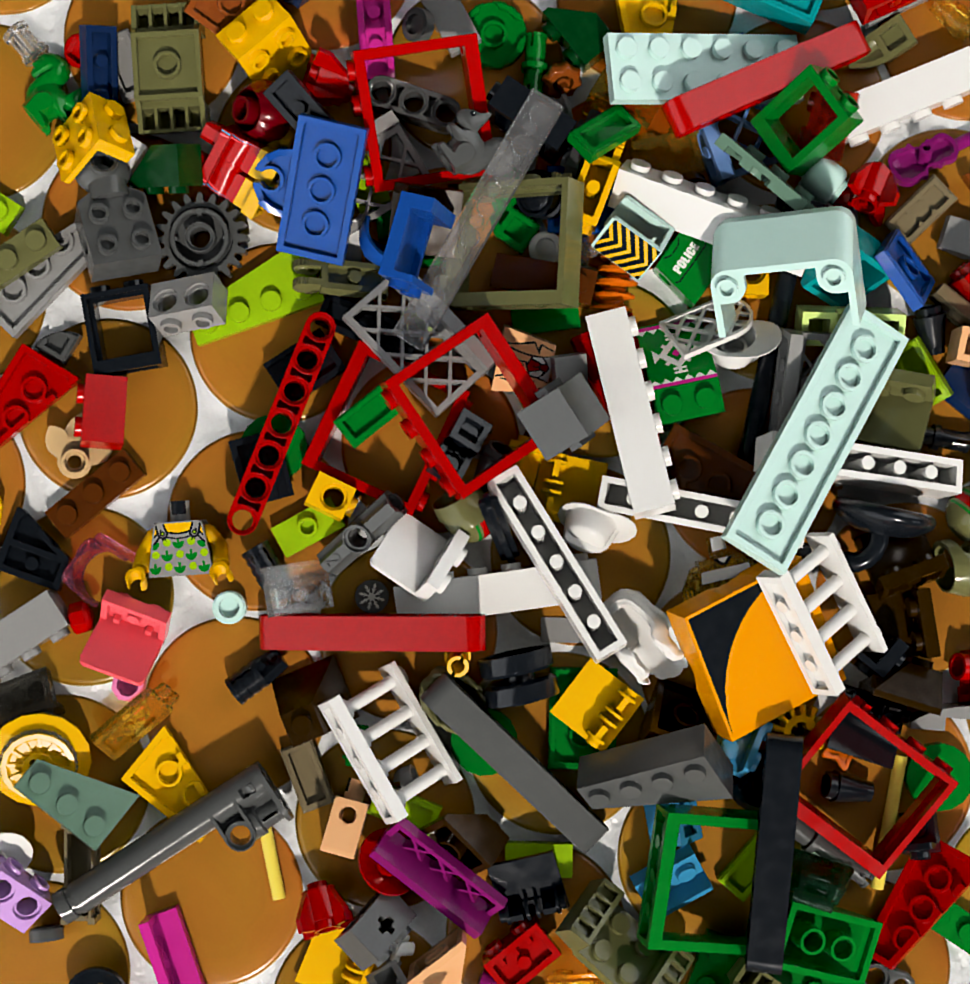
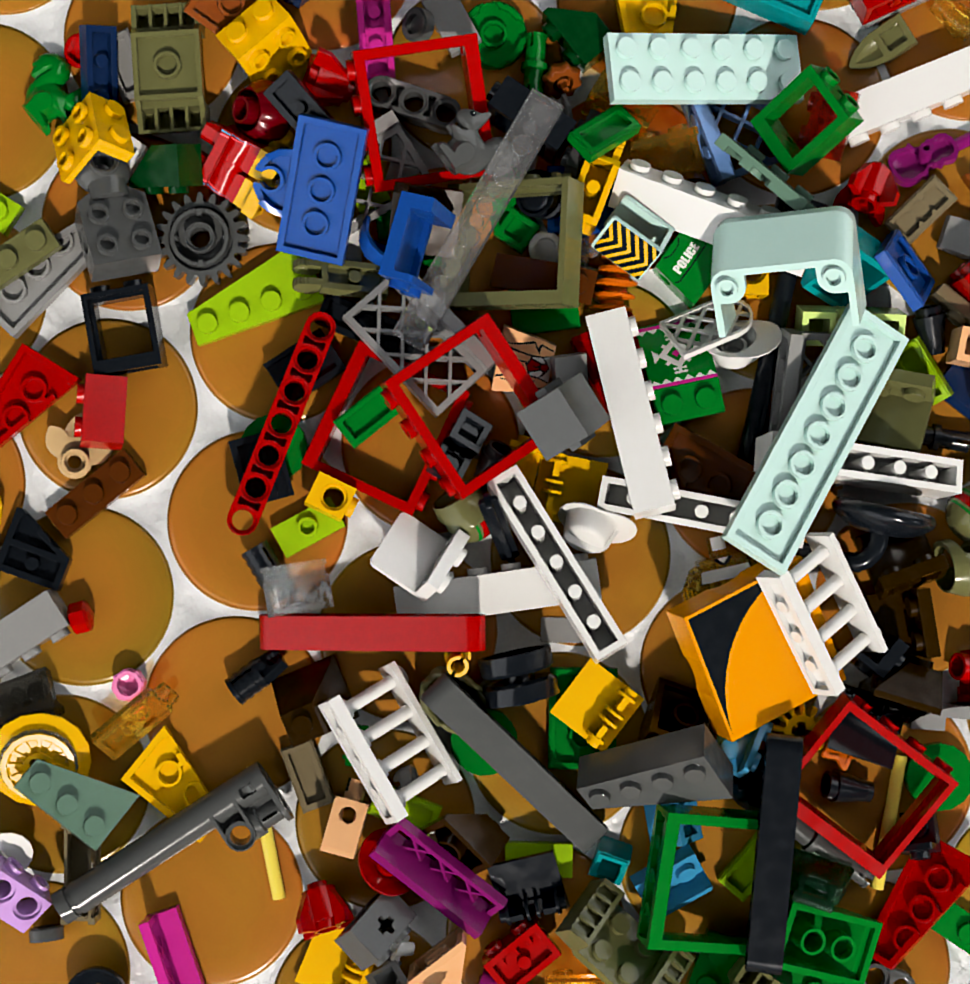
(25, 42): clear bush -> none
(59, 345): dark grey tile -> none
(74, 572): clear pink helmet -> none
(126, 638): coral bracket -> none
(180, 549): torso -> none
(188, 304): light grey brick -> none
(229, 607): light aqua tile -> none
(372, 596): dark grey tile -> none
(373, 521): dark grey piece -> none
(611, 860): none -> teal slope
(649, 634): white hair -> none
(762, 79): red beam -> none
(825, 181): light aqua head -> none

